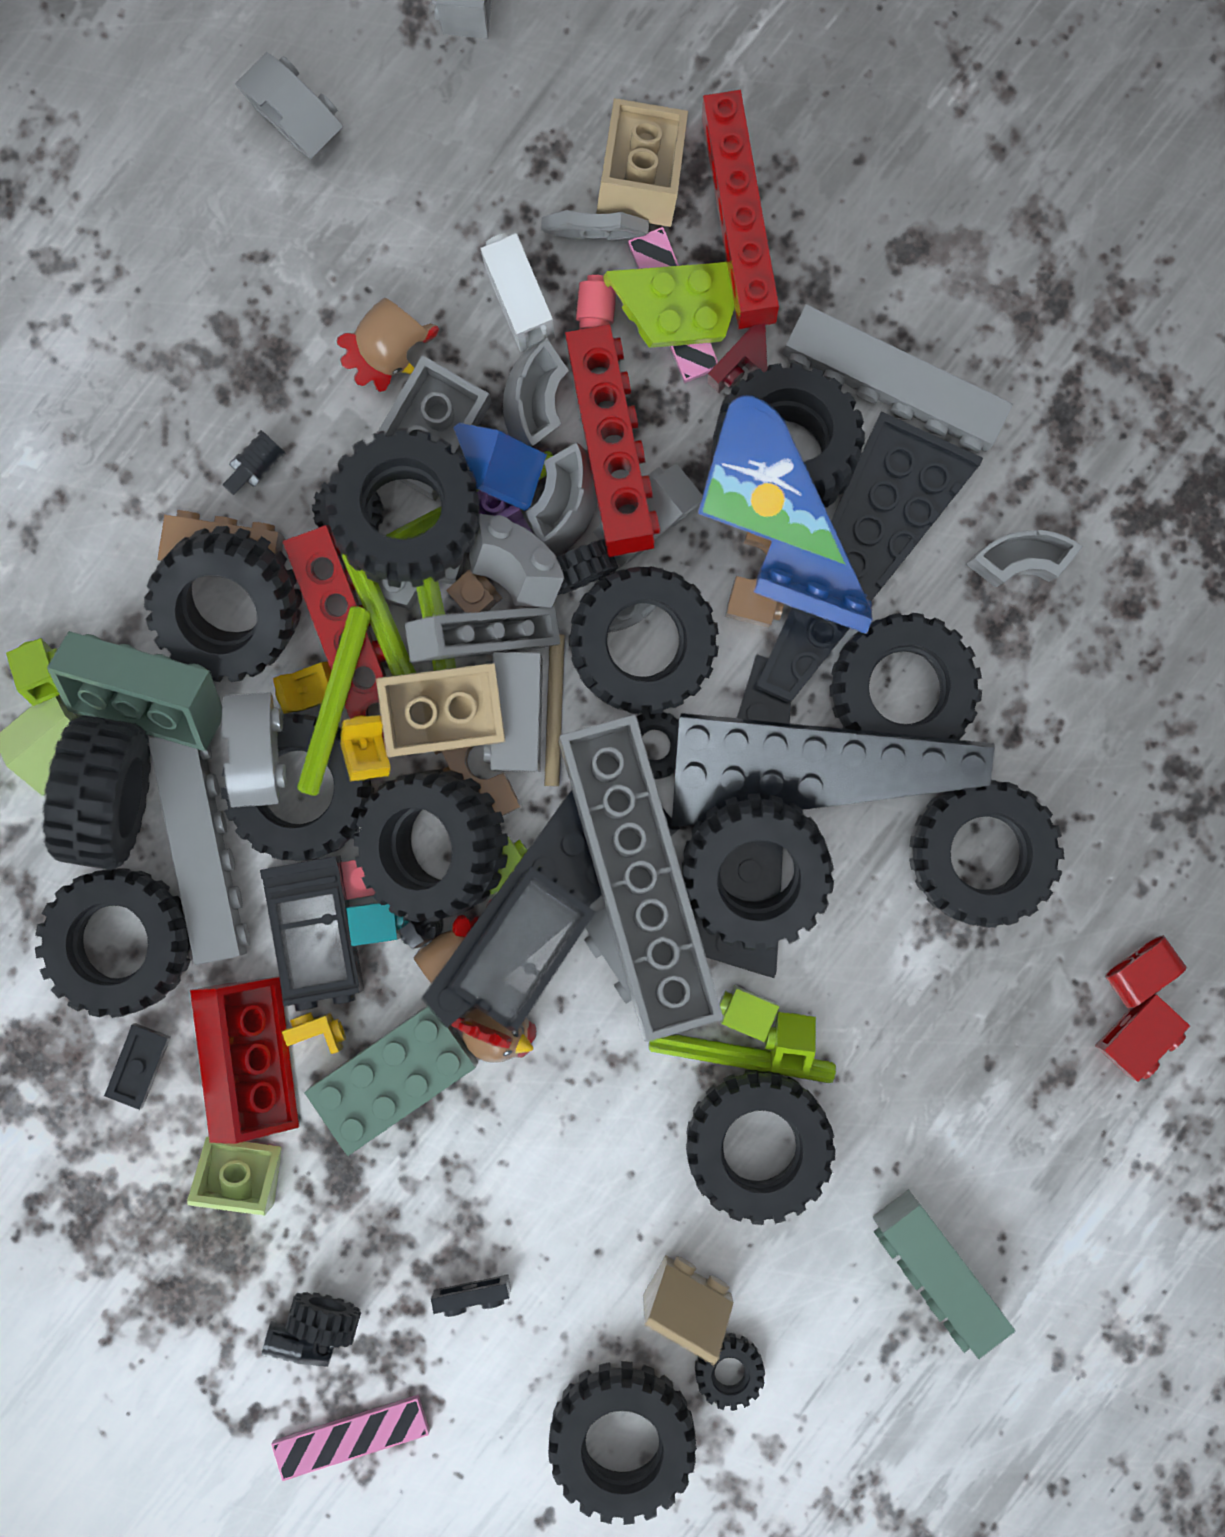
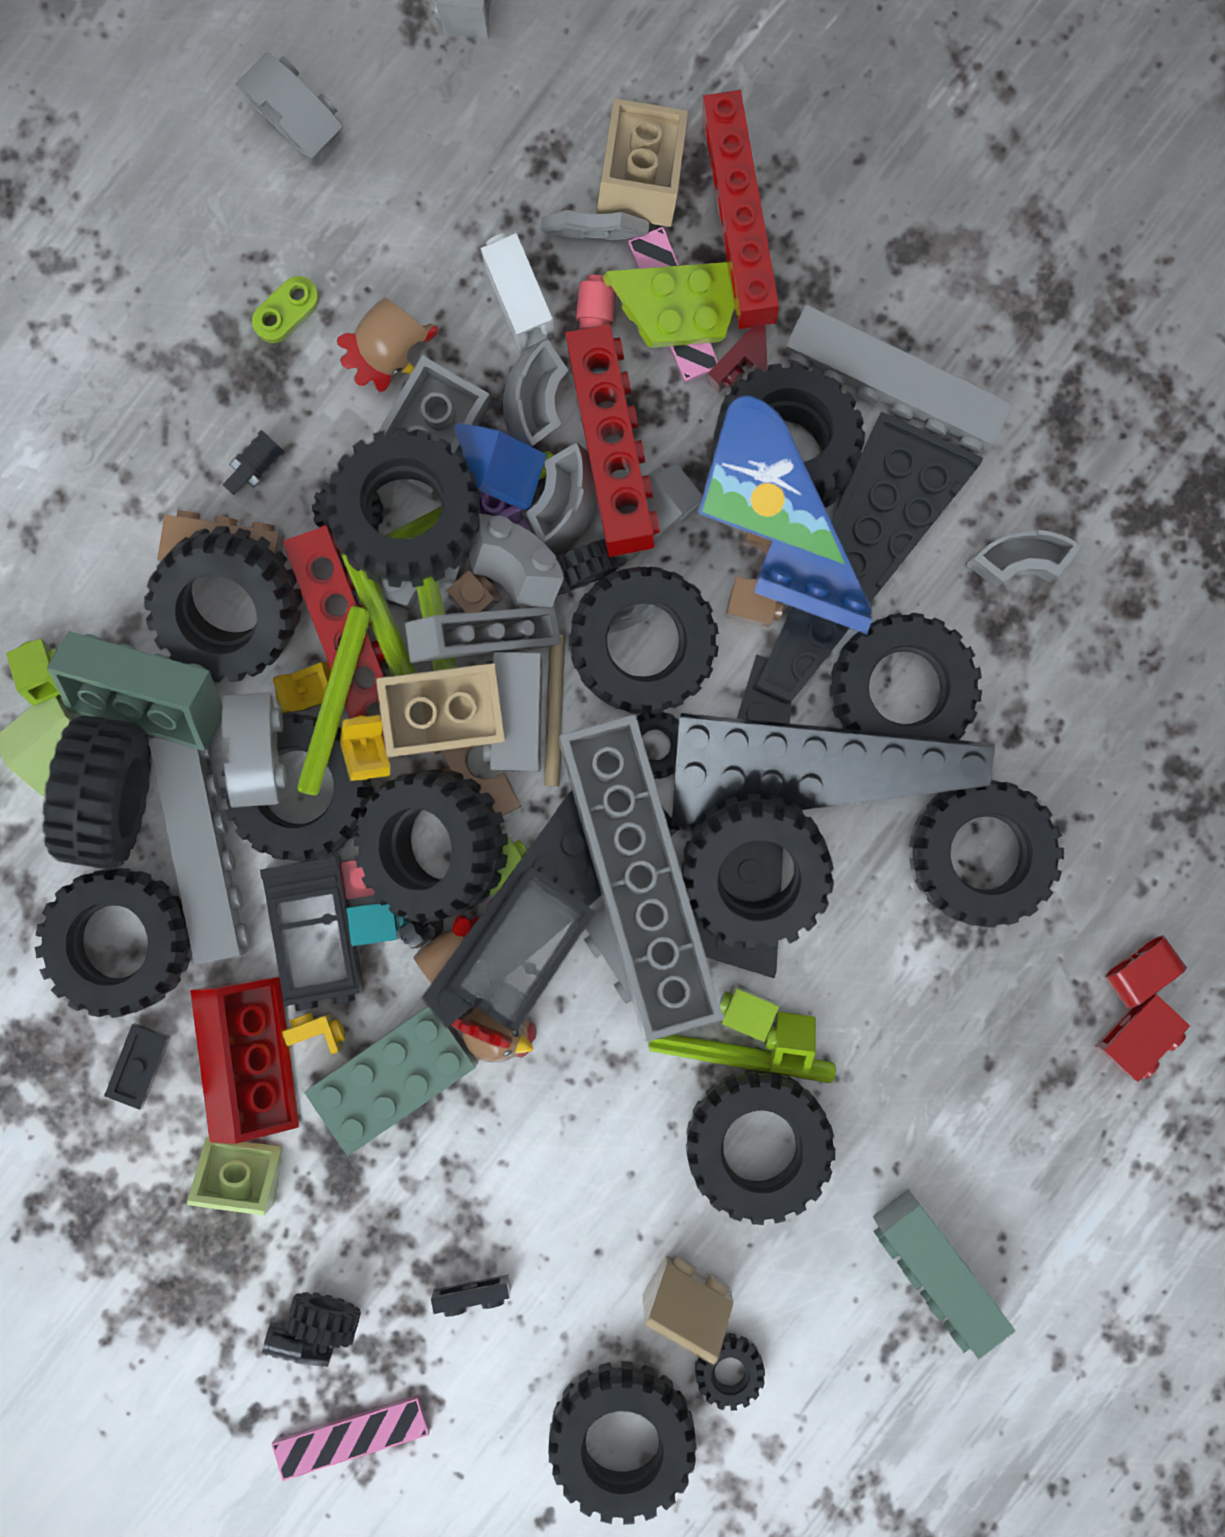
(289, 312): none -> lime plate

